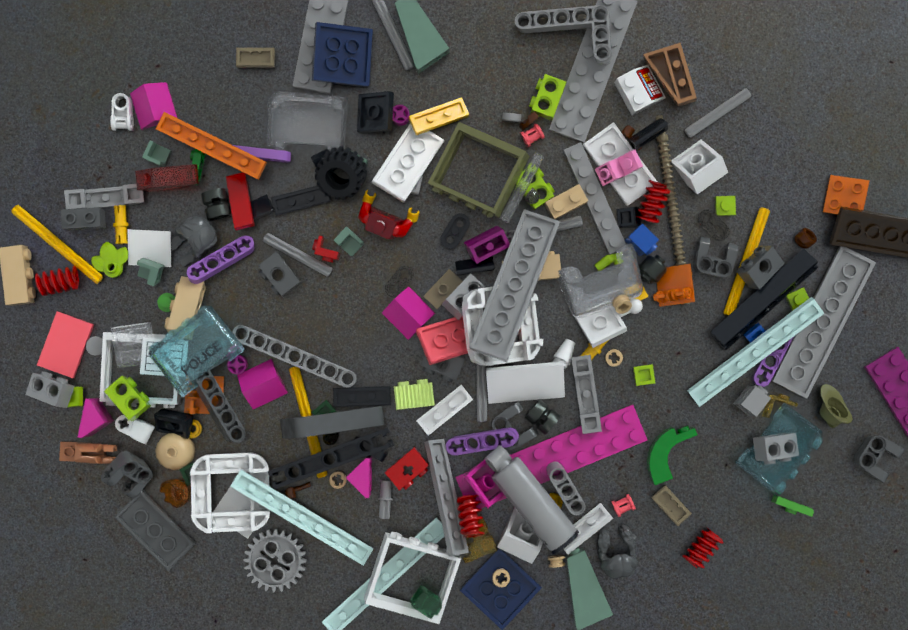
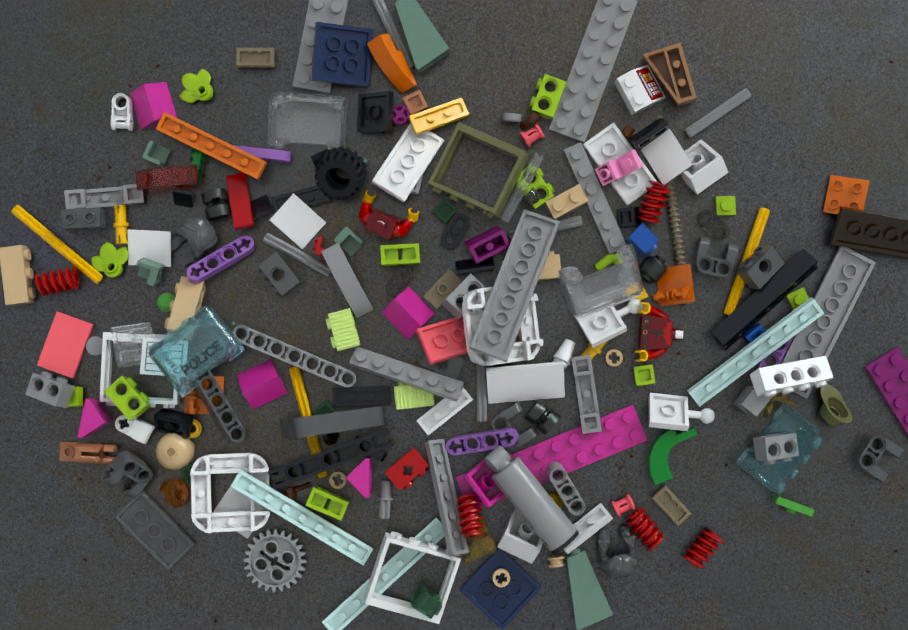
(183, 197): none -> black slope
(194, 85): none -> lime plate
(234, 365): magenta wheel -> none
(297, 221): none -> white sticker
(327, 502): none -> lime brick
(343, 329): none -> yellowish green brick
(347, 280): none -> light grey slope
(392, 62): none -> orange slope
(400, 254): none -> lime brick
(406, 374): none -> light grey plate
(415, 102): none -> nougat plate
(445, 210): none -> dark green plate
(571, 23): light grey beam -> none
(622, 304): tan bush -> none
(645, 528): none -> red piece
(655, 332): none -> torso
(666, 157): none -> white sticker
(673, 412): none -> white plate
(764, 377): none -> white brick
(805, 238): reddish brown tile -> none

